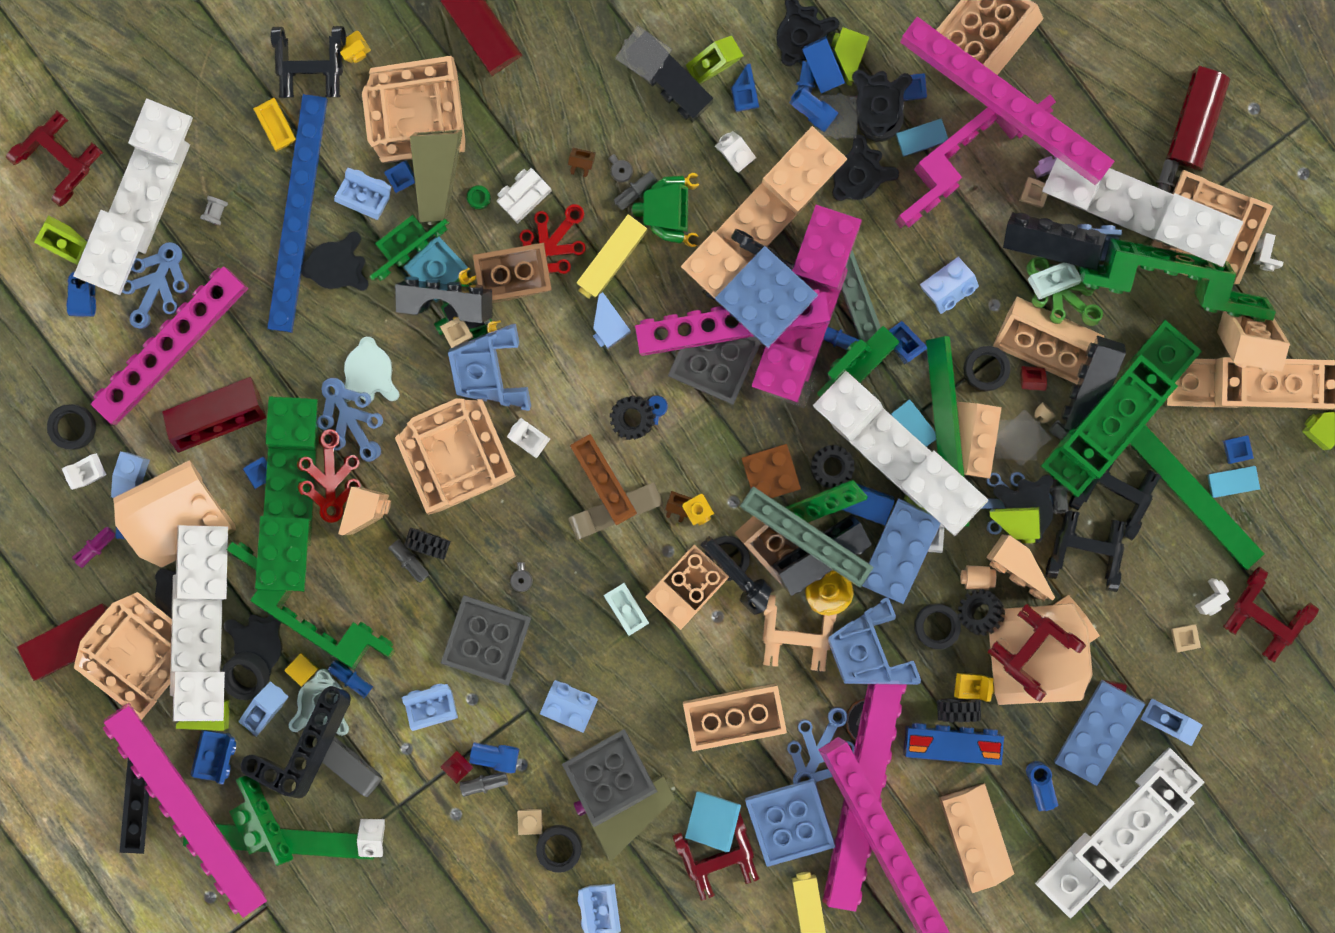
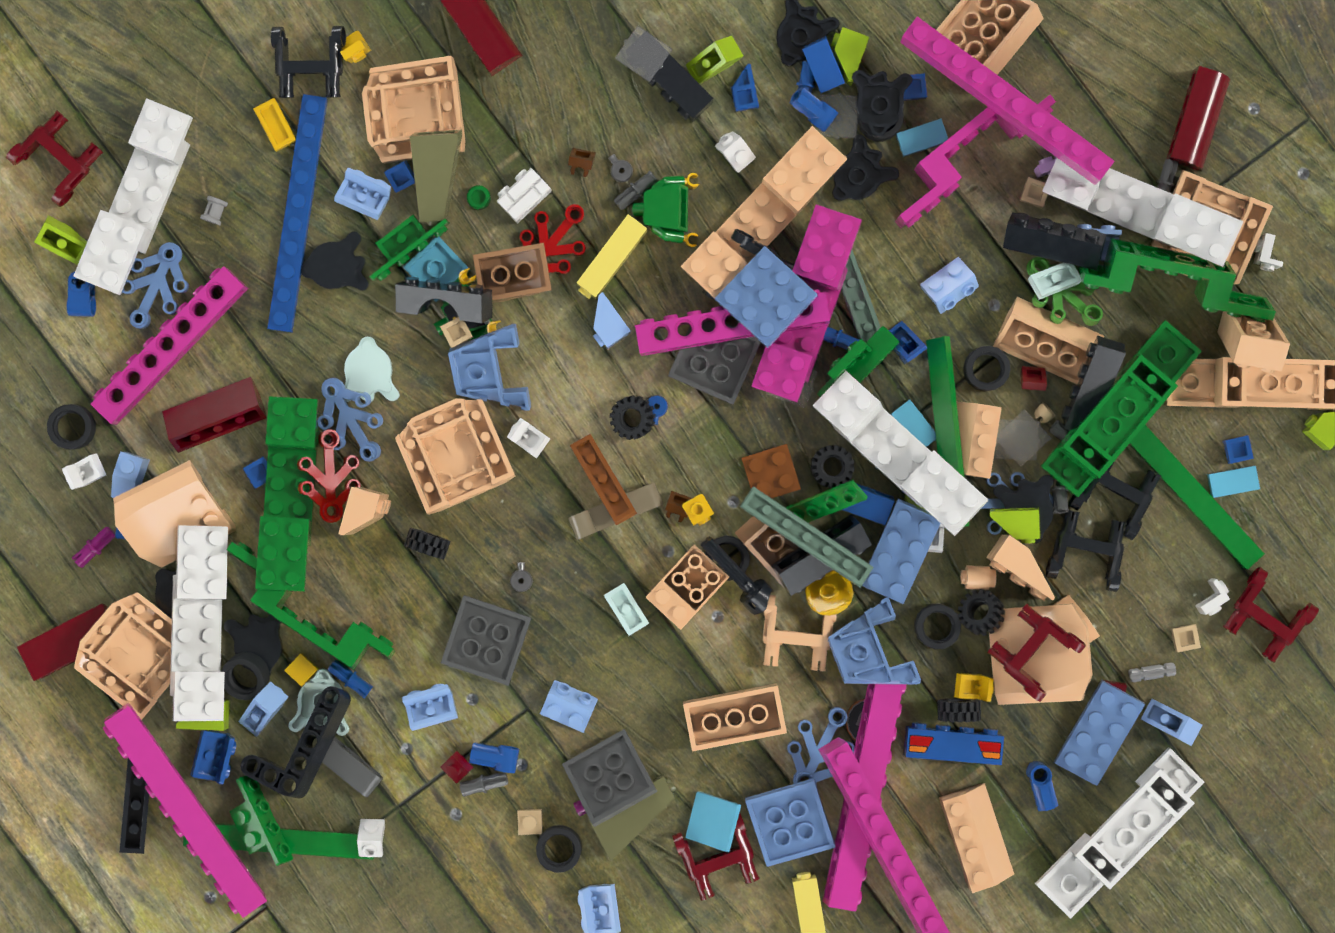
(409, 561): dark grey axle -> none
(1152, 672): none -> light grey axle

